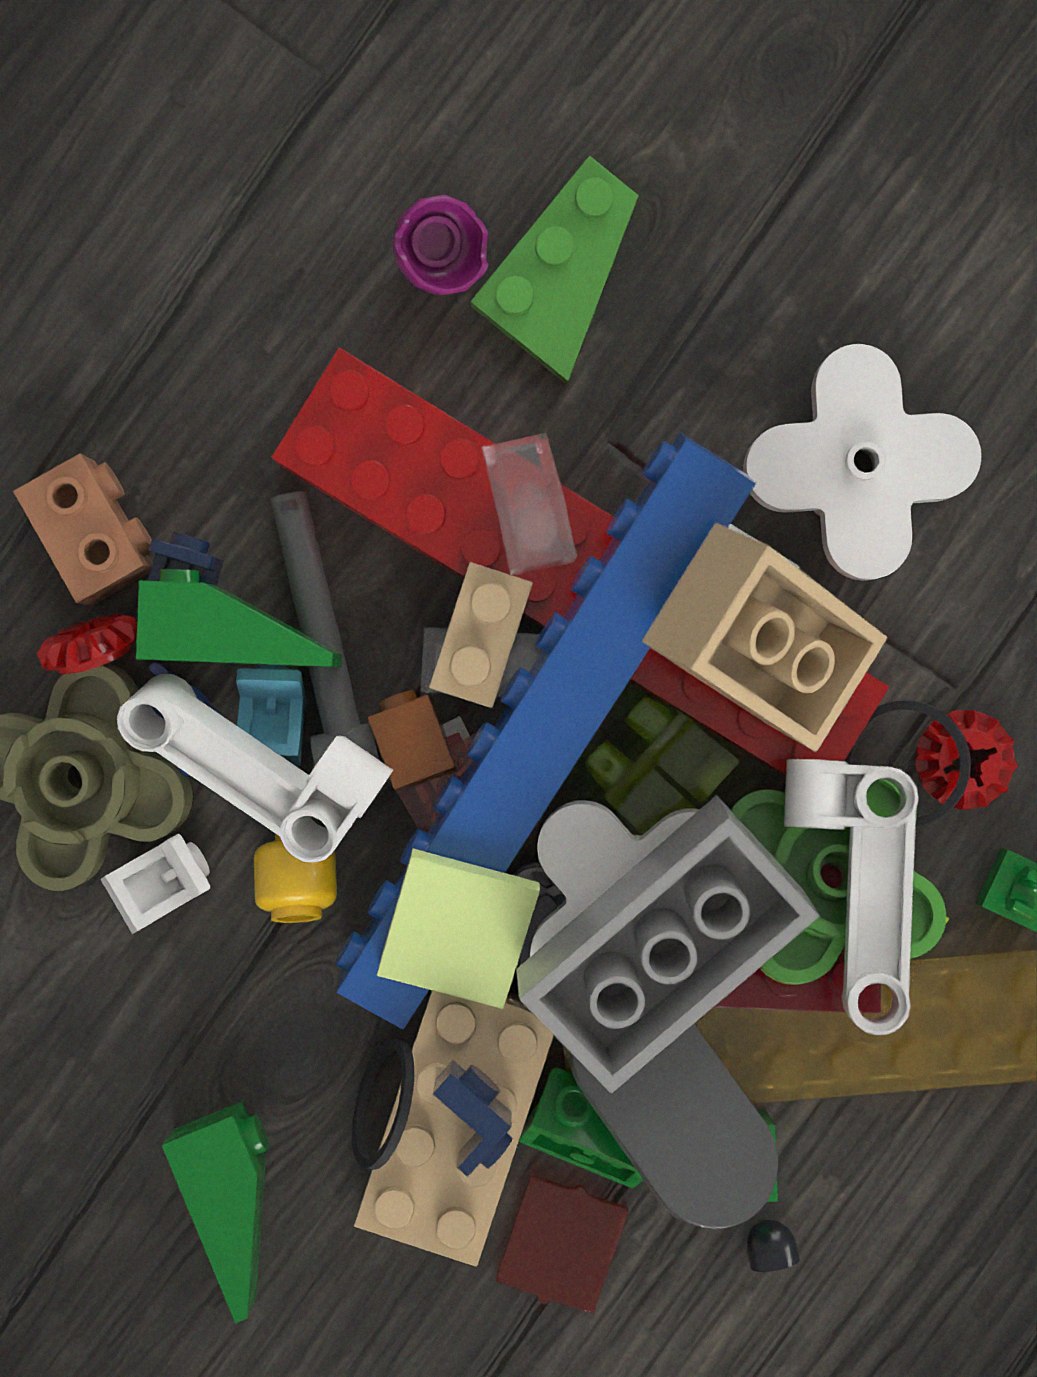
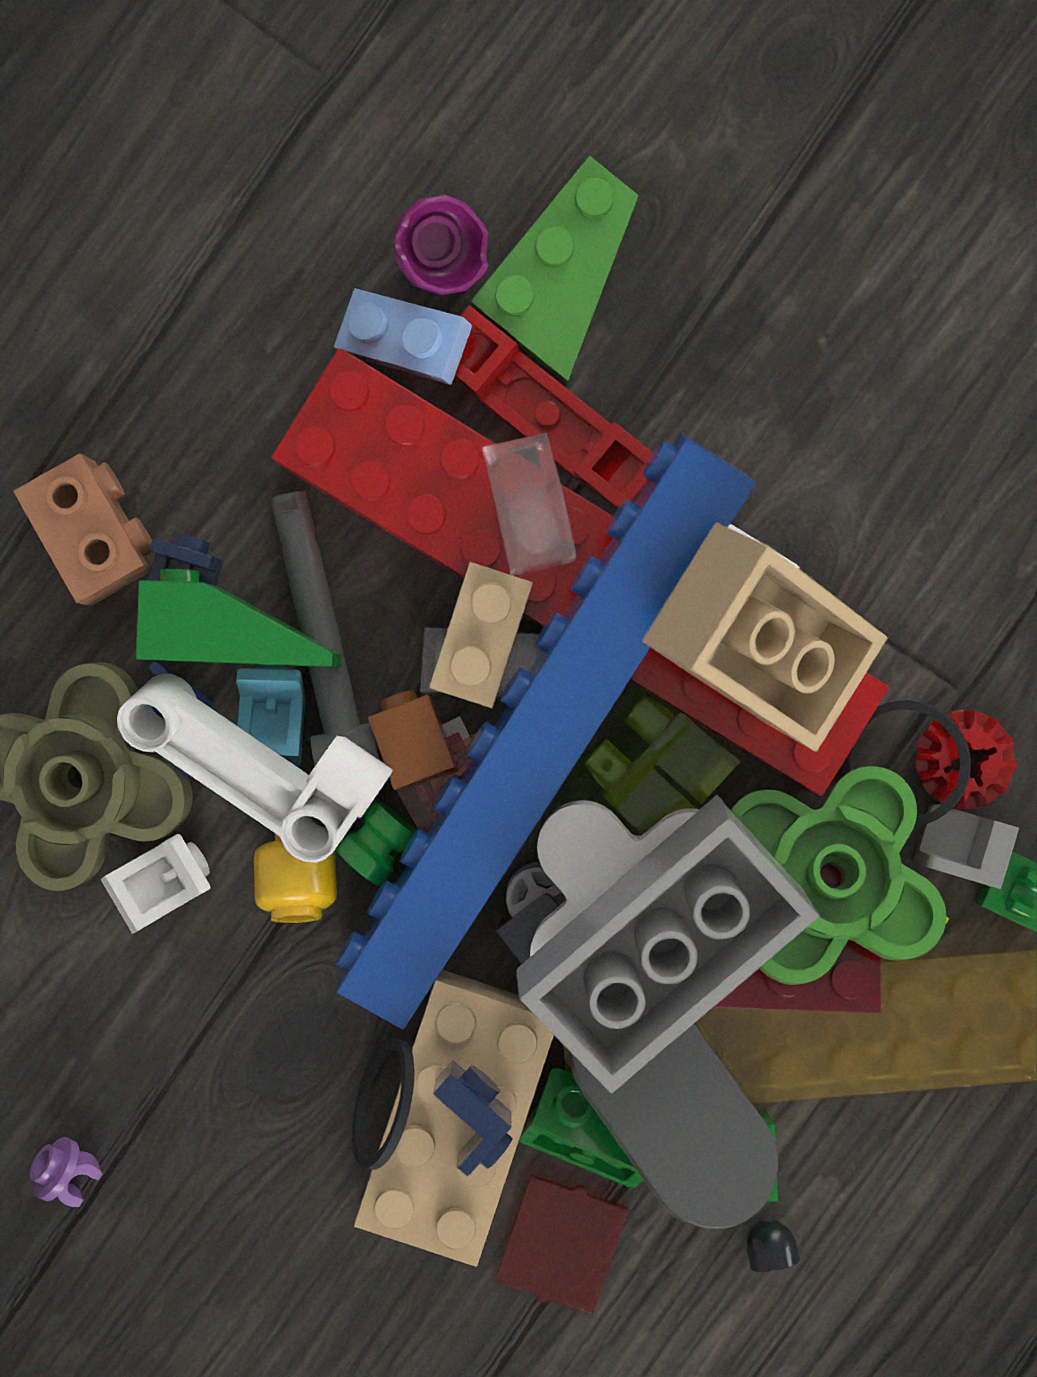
(55, 1168): none -> medium lavender plate
(88, 644): red gear -> none
(222, 1181): green slope -> none
(375, 845): none -> green wheel
(403, 336): none -> light blue plate
(458, 928): yellowish green tile -> none
(535, 403): none -> red slope
(813, 466): white plant -> none
(878, 874): white piece -> none
(967, 846): none -> light grey panel

